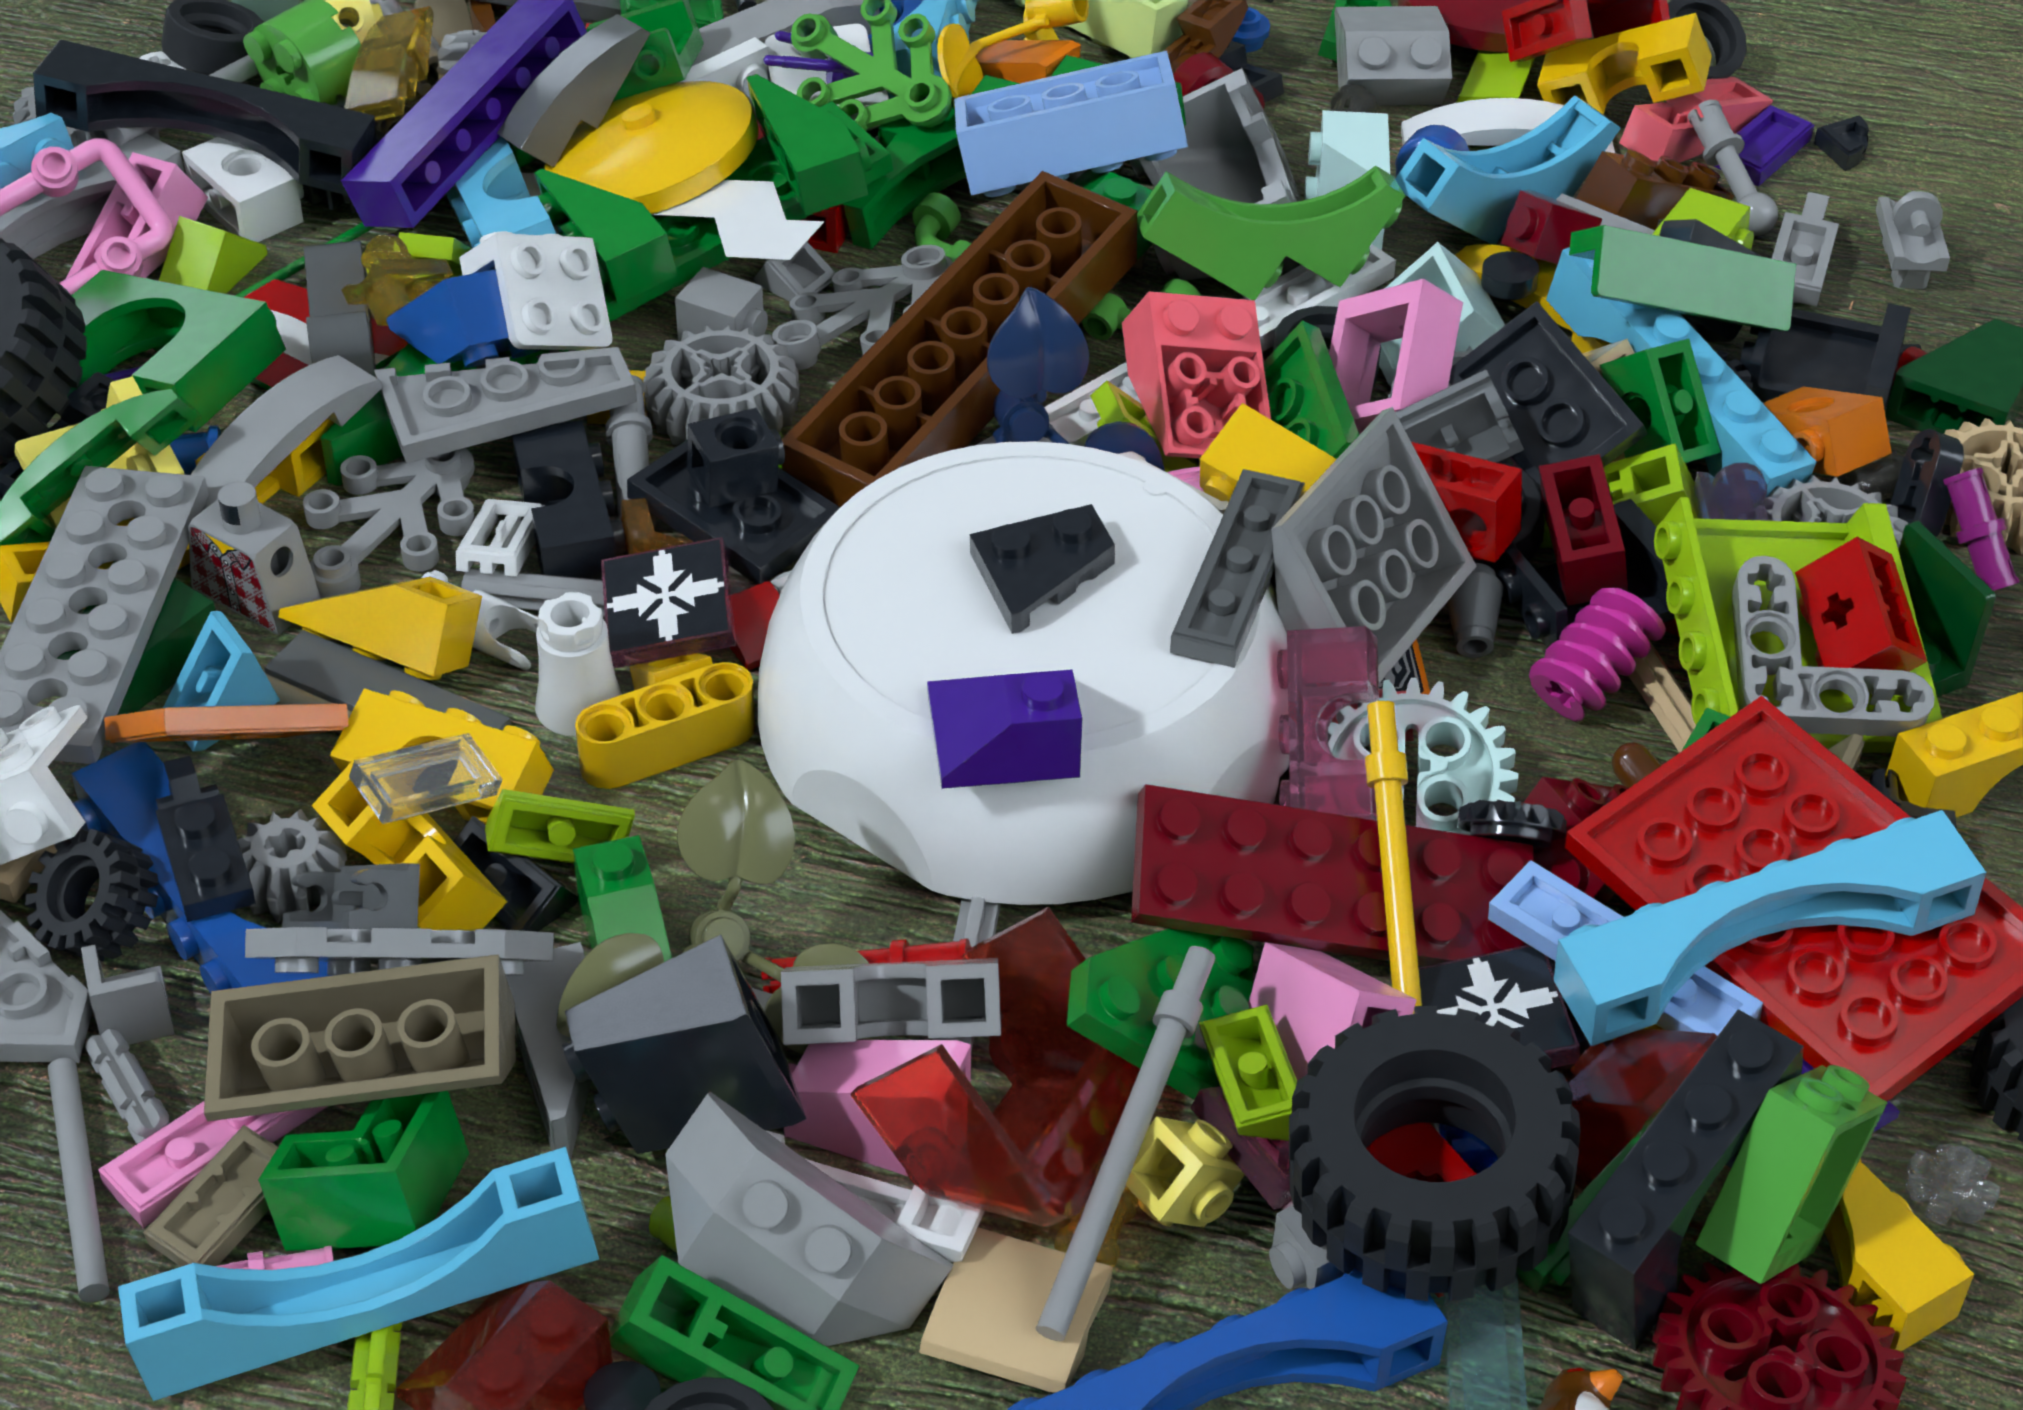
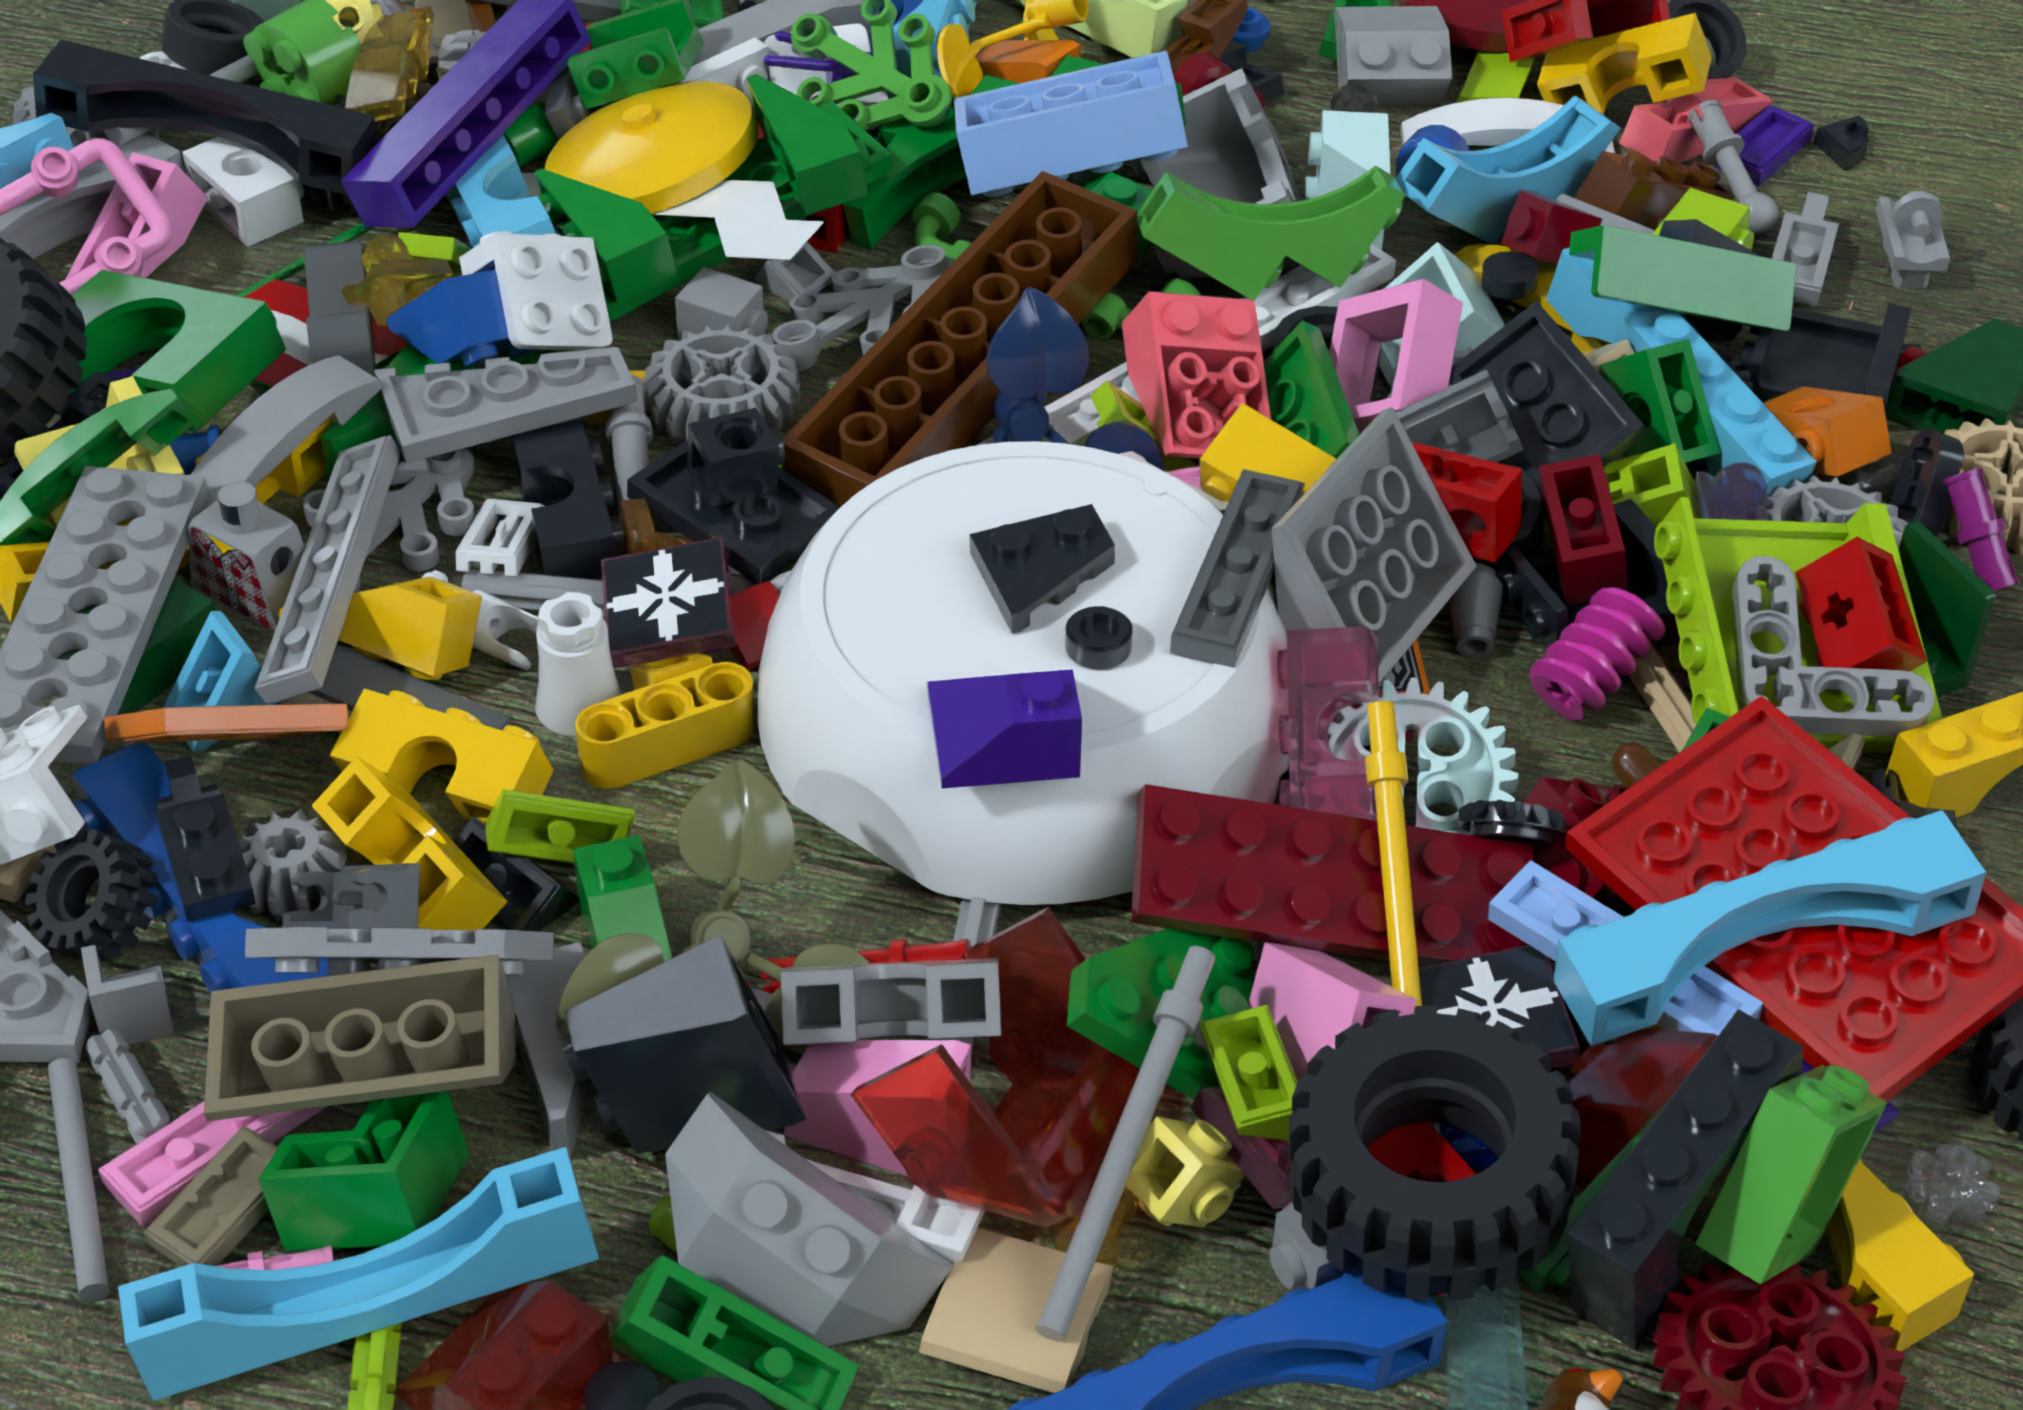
(209, 257): lime slope -> none
(328, 571): none -> light grey tile
(425, 778): clear tile -> none
(574, 89): dark grey slope -> none
(1098, 637): none -> black tile

